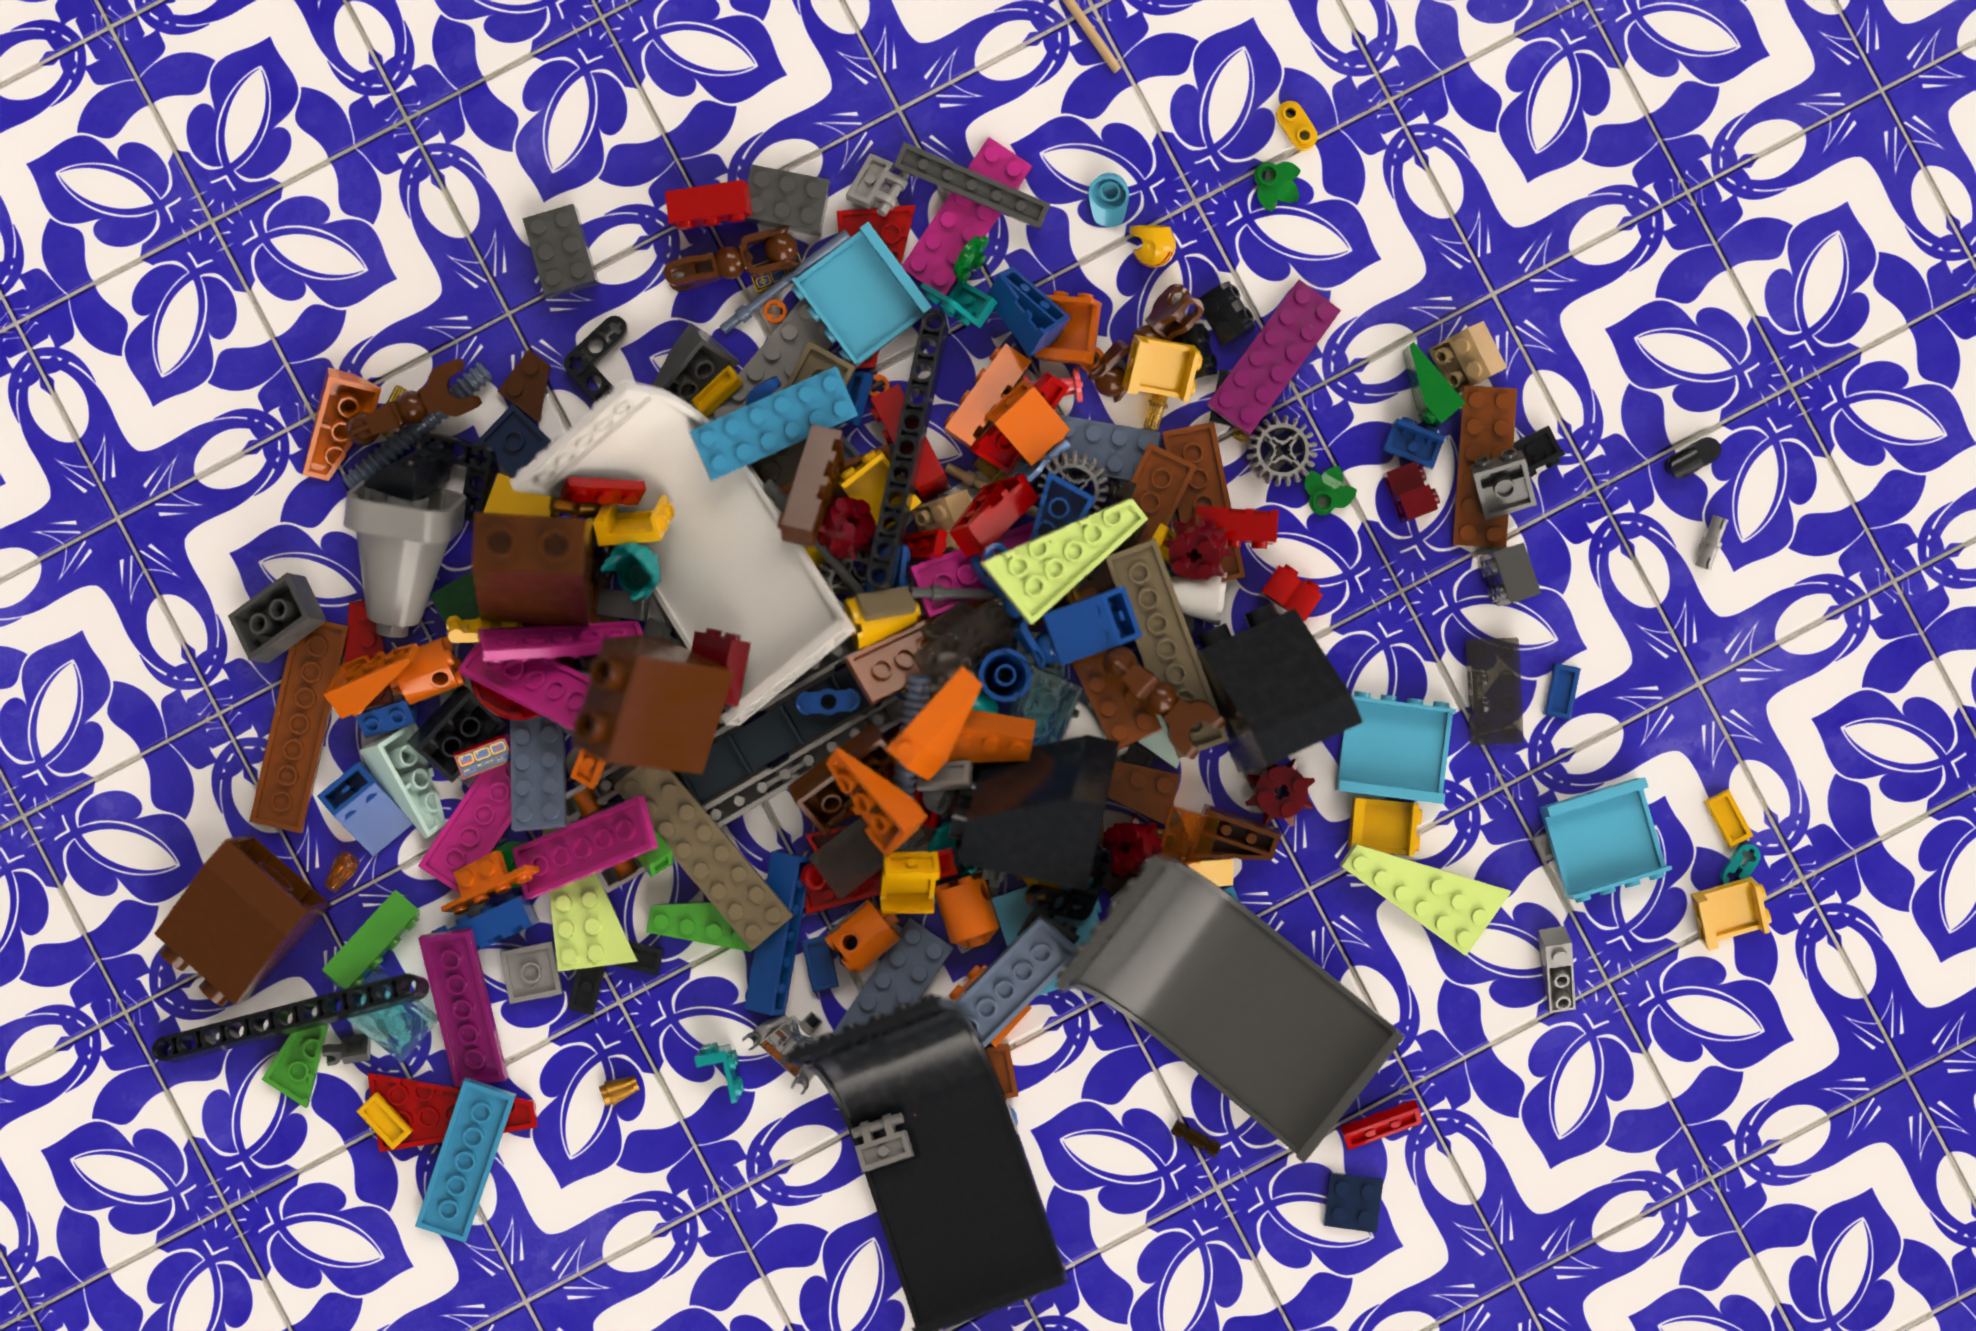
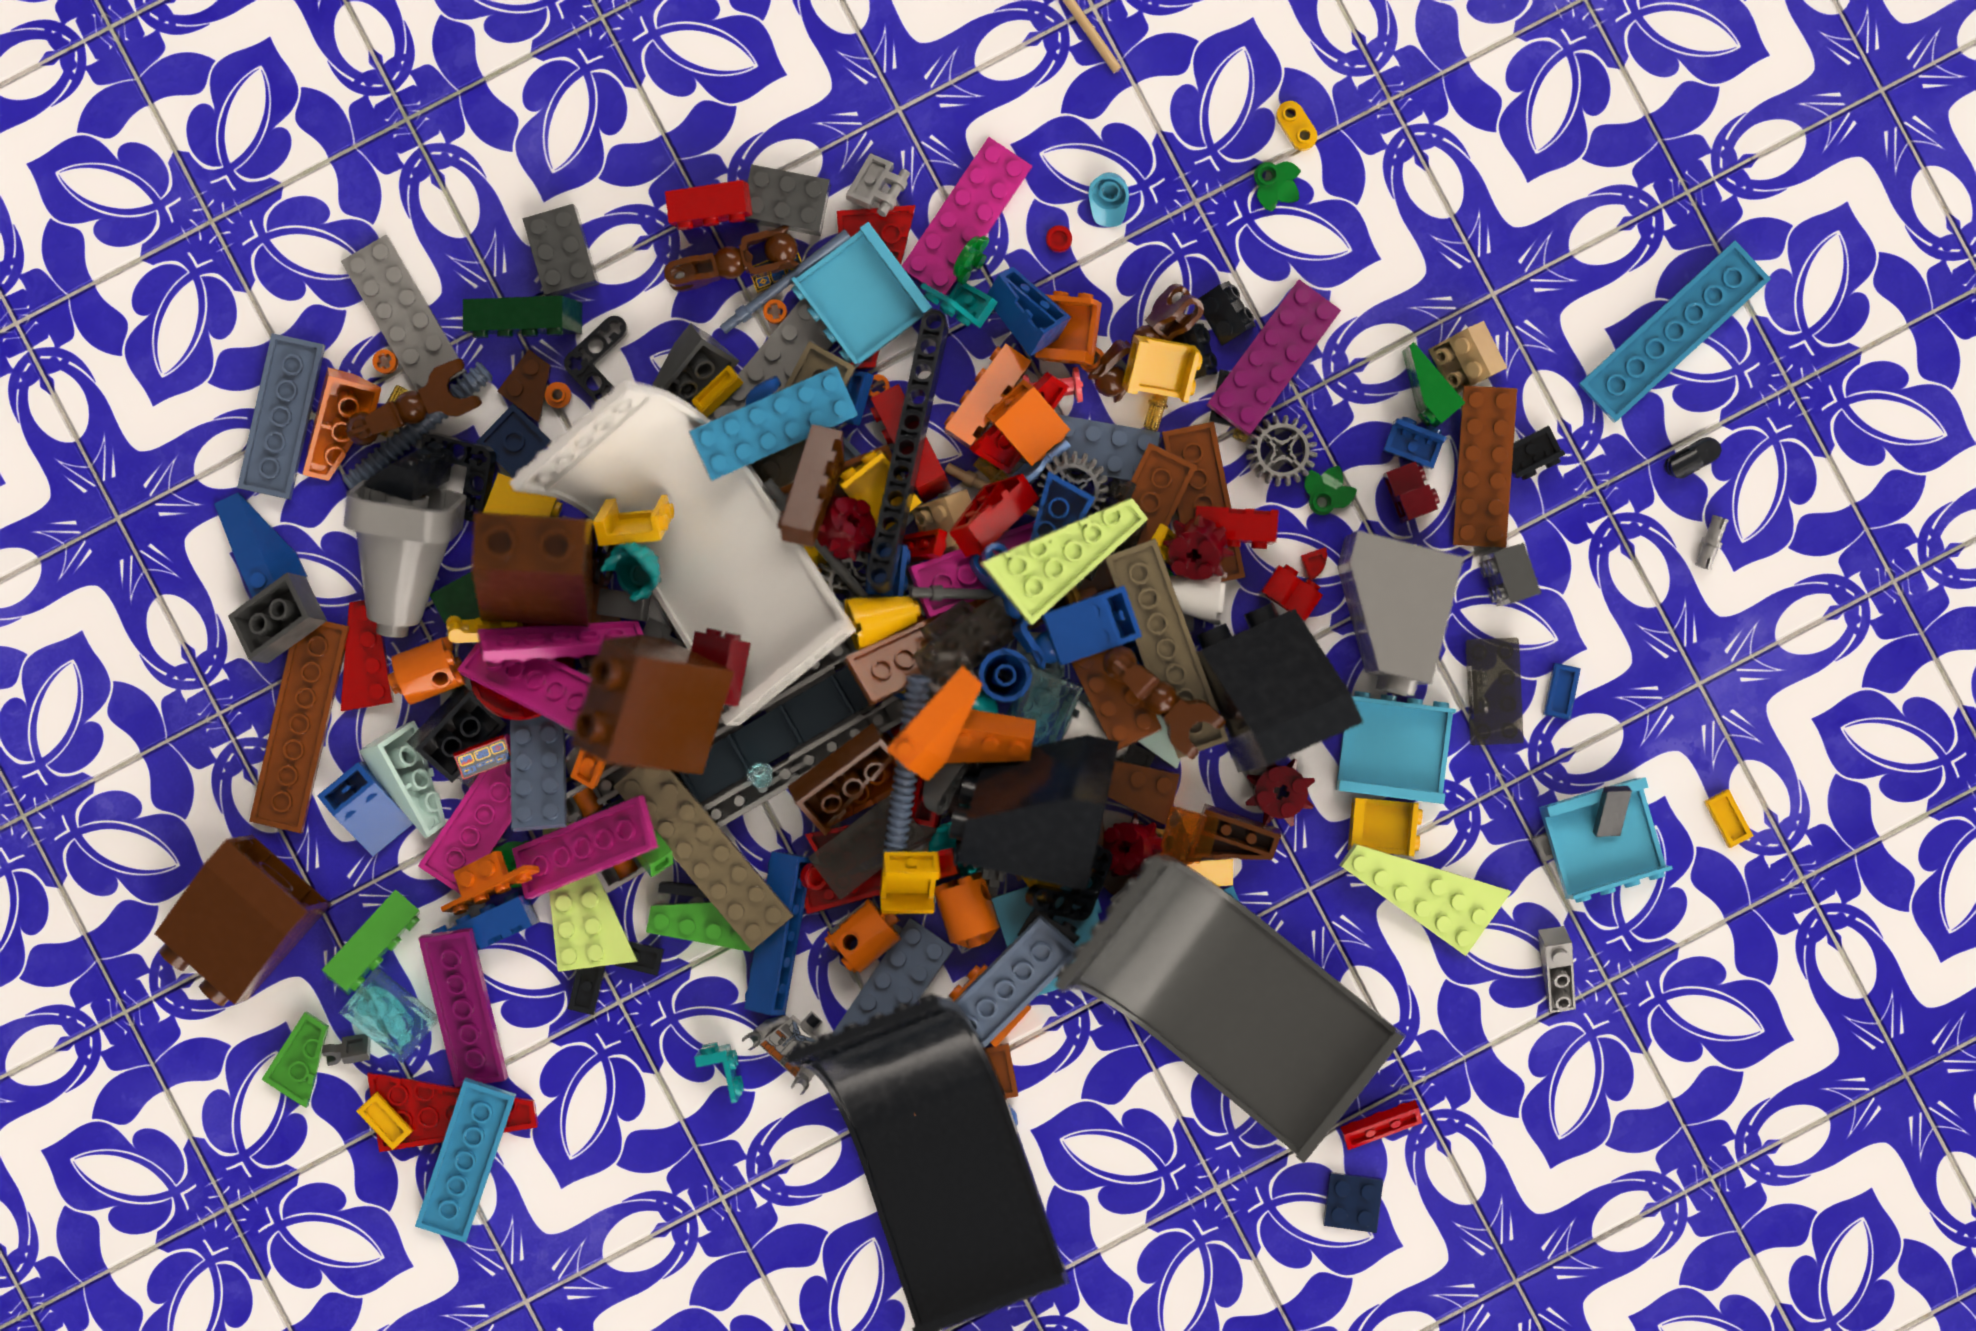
(256, 545): none -> blue wedge
(281, 416): none -> sand blue plate
(301, 1018): black beam -> none
(341, 871): clear orange cone -> none
(364, 678): orange wedge -> none
(376, 361): none -> orange bush
(387, 717): blue bracket -> none
(400, 310): none -> light grey plate
(522, 316): none -> dark green wedge
(531, 972): light grey plate -> none
(563, 401): none -> orange plate
(575, 510): pearl gold axle -> none
(602, 491): red plate -> none
(618, 1089): pearl gold cone -> none
(680, 889): none -> black tile
(760, 780): none -> clear light blue plate
(811, 701): blue piece -> none
(820, 963): blue tile -> none
(885, 603): dark tan tile -> none
(885, 808): orange wedge -> none
(885, 1150): light grey plate -> none
(951, 776): light grey tile -> none
(971, 185): dark grey plate -> none
(1059, 239): none -> red tile
(1157, 245): yellow helmet -> none
(1195, 1138): dark brown axle -> none
(1314, 562): none -> red tile
(1398, 607): none -> light grey slope
(1503, 483): dark grey plate -> none
(1612, 811): none -> tile
(1674, 331): none -> dark azure plate
(1730, 911): yellow panel -> none
(1735, 860): teal beam -> none

